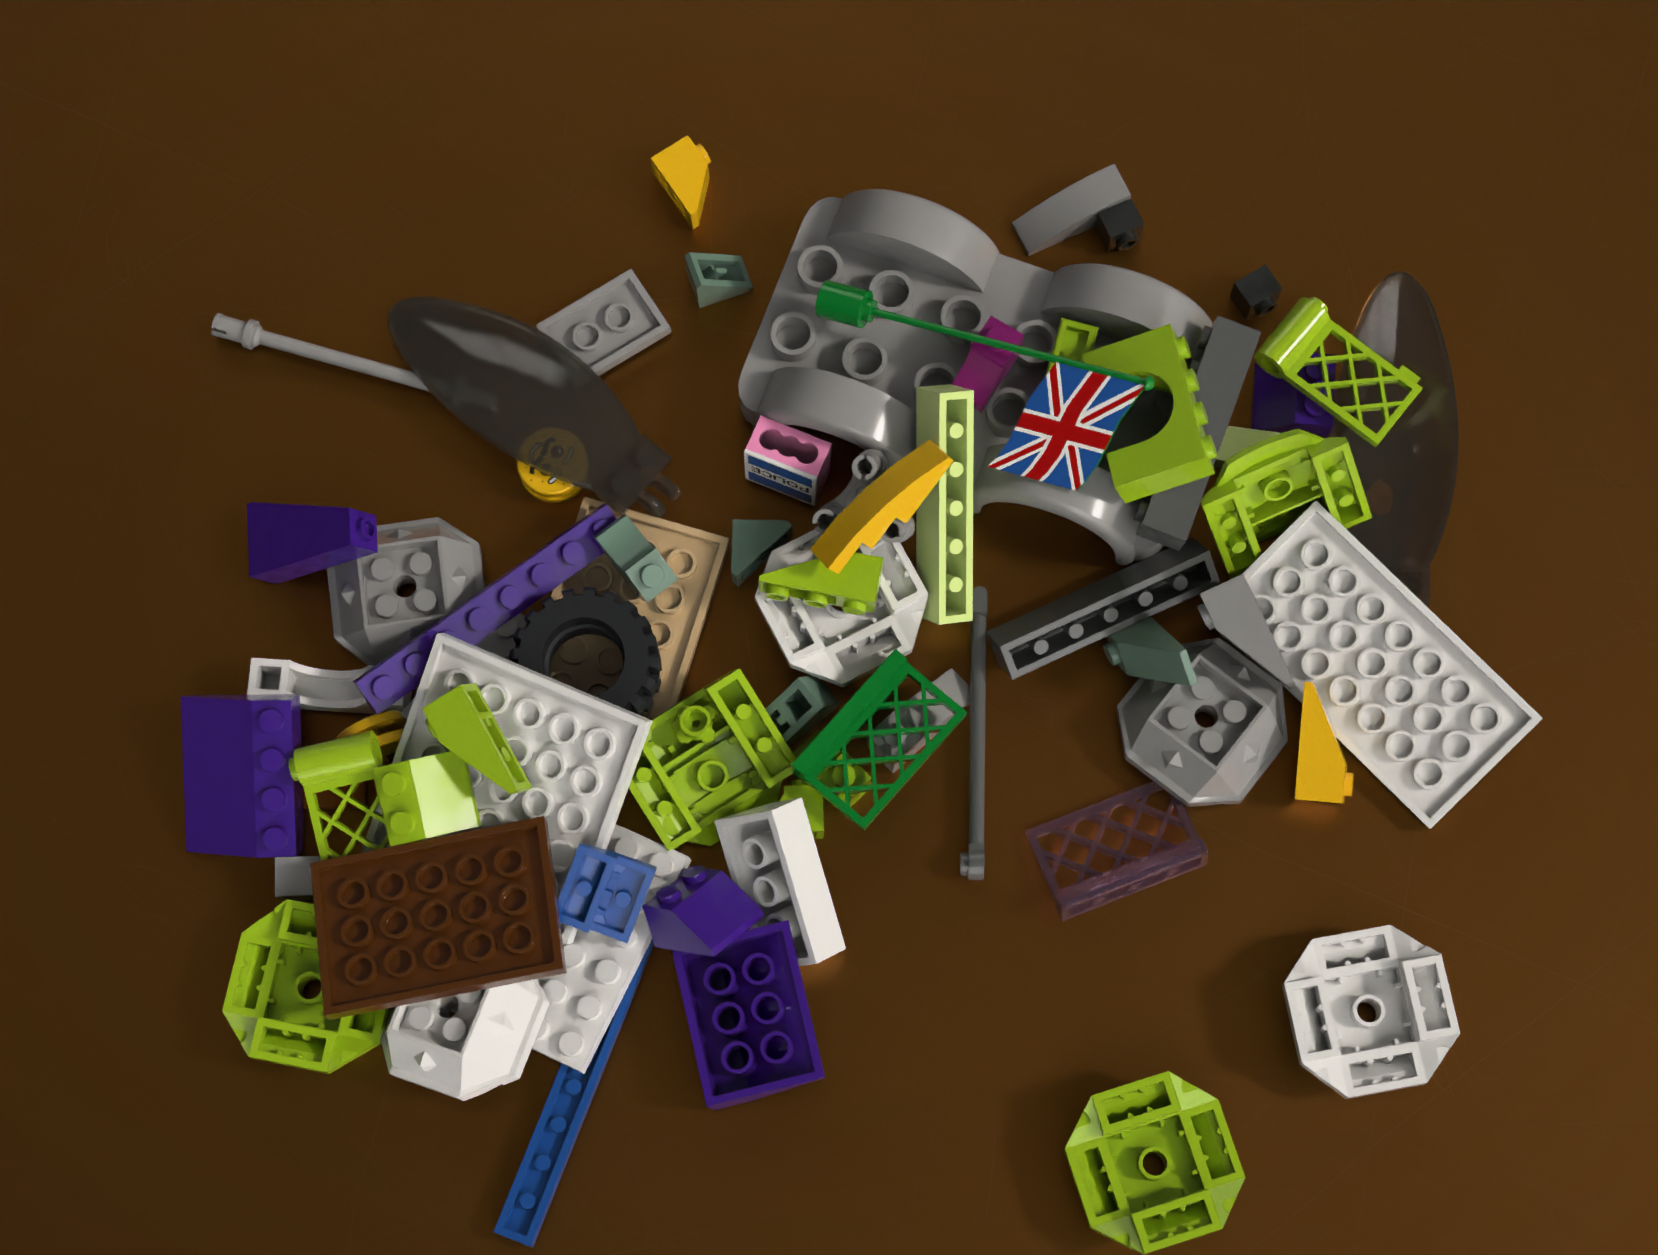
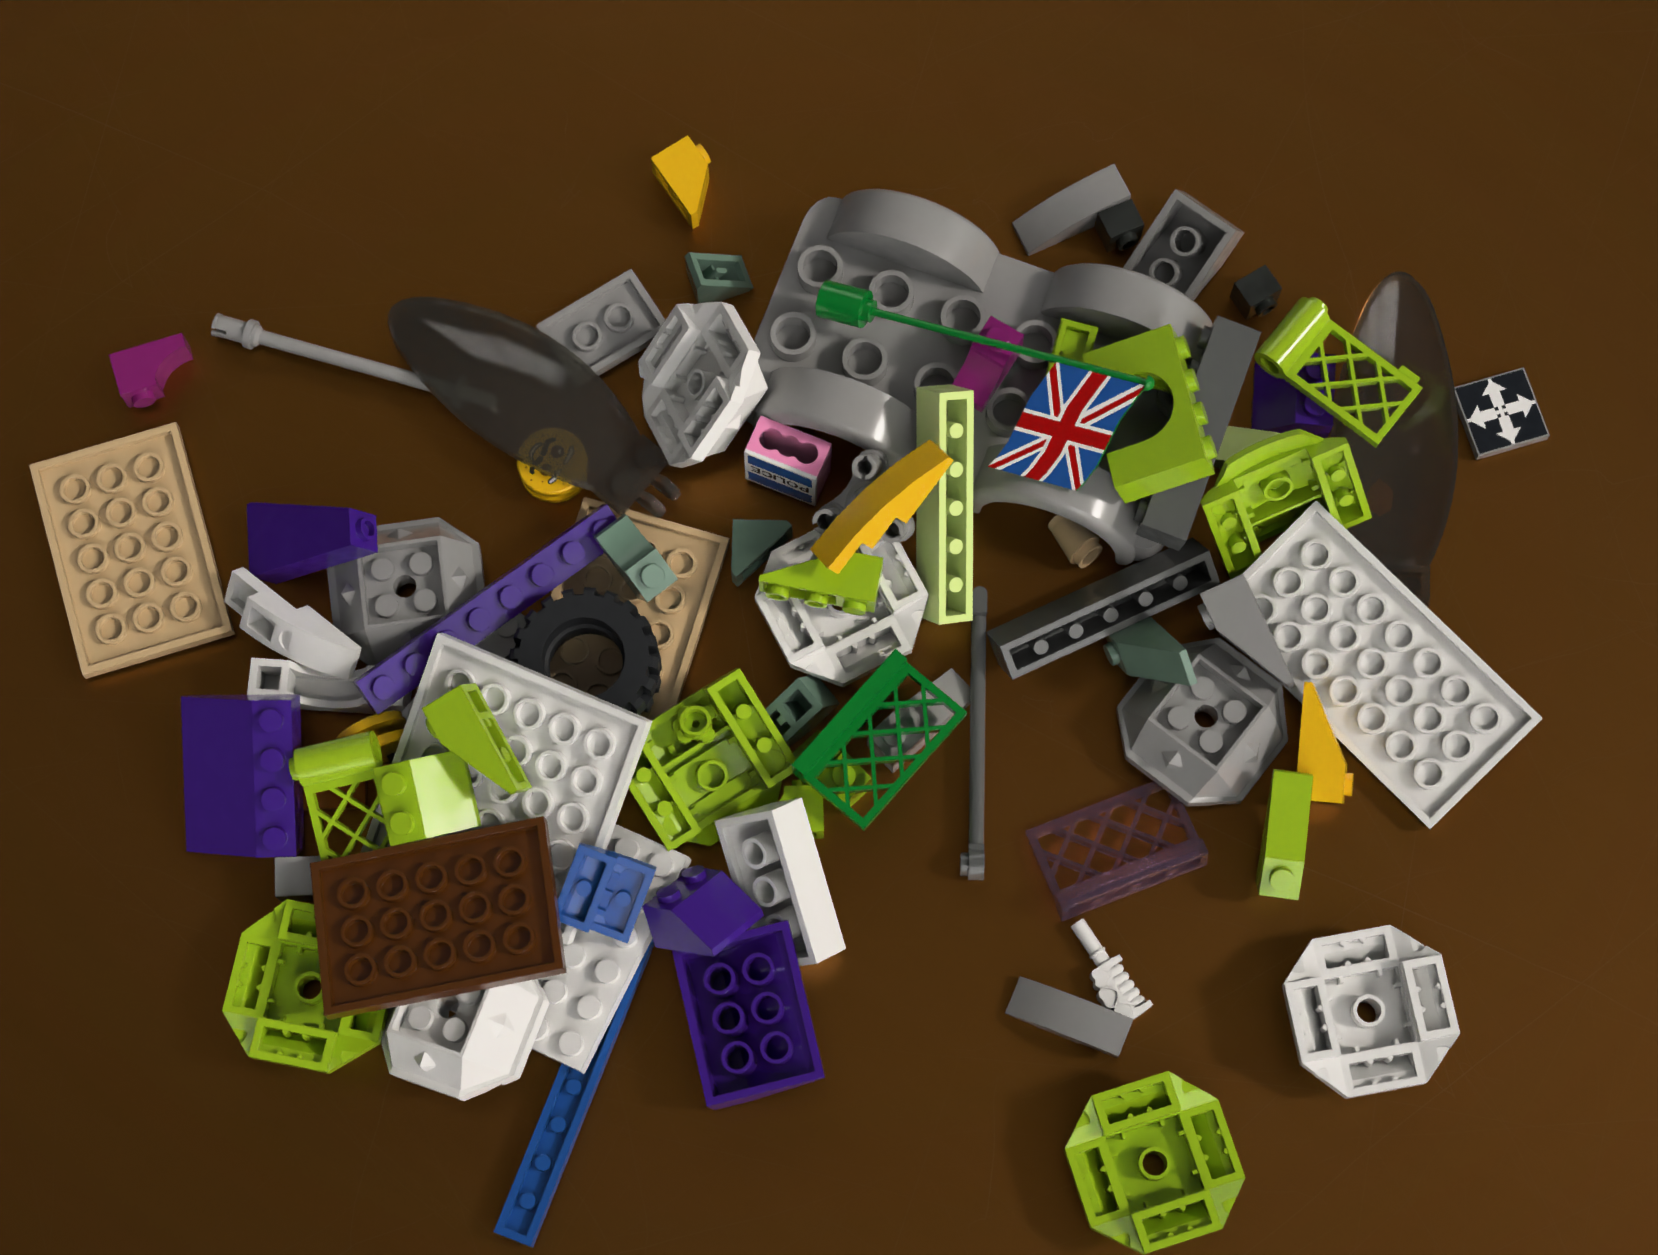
(131, 550): none -> tan plate
(146, 367): none -> magenta arch
(290, 631): none -> white slope
(700, 381): none -> white piece
(1069, 1016): none -> light grey slope
(1075, 540): none -> tan cone
(1109, 979): none -> white piece
(1185, 245): none -> light grey slope
(1285, 835): none -> lime slope
(1500, 413): none -> tile

